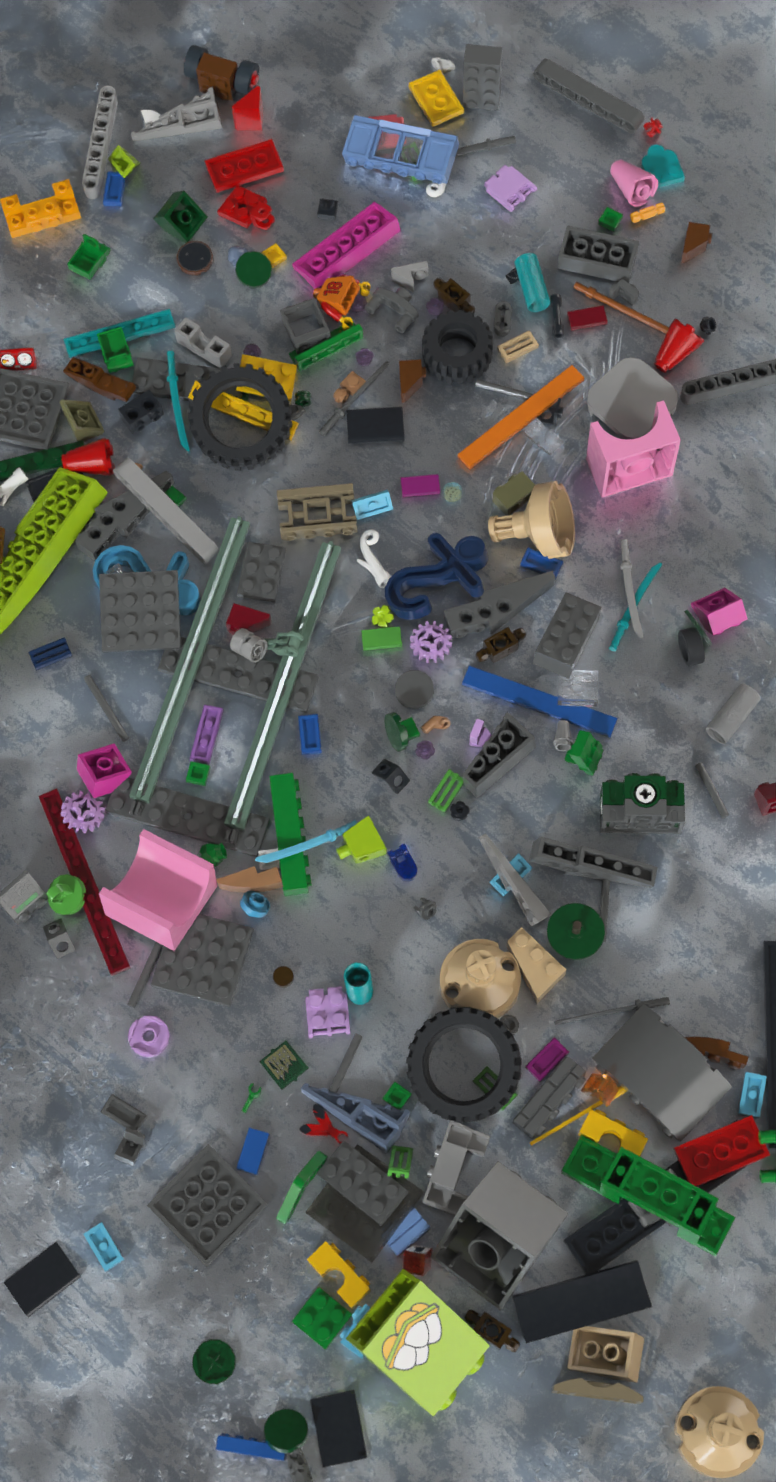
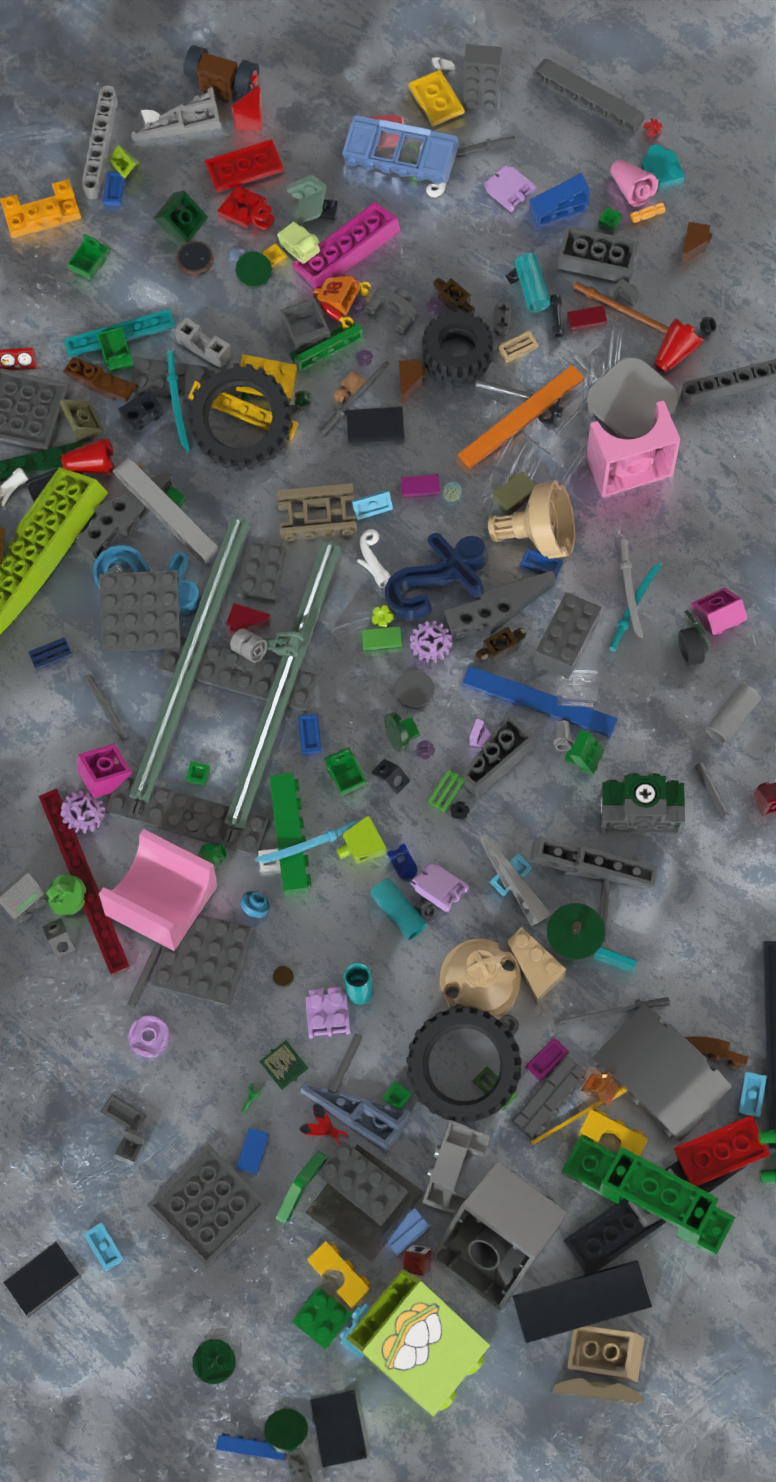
(206, 734): medium lavender tile -> none
(250, 880): medium nougat slope -> none
(252, 348): clear purple plate -> none
(299, 242): none -> yellowish green hinge
(311, 195): none -> sand green bracket
(345, 771): none -> green piece
(397, 905): none -> teal piece
(399, 1170): bright green tile -> none
(406, 274): light grey slope -> none
(436, 722): medium nougat arm -> none
(439, 886): none -> lavender plate
(473, 1318): dark brown piece -> none
(560, 201): none -> blue wedge
(615, 959): none -> teal tile
(719, 1432): tan piece -> none

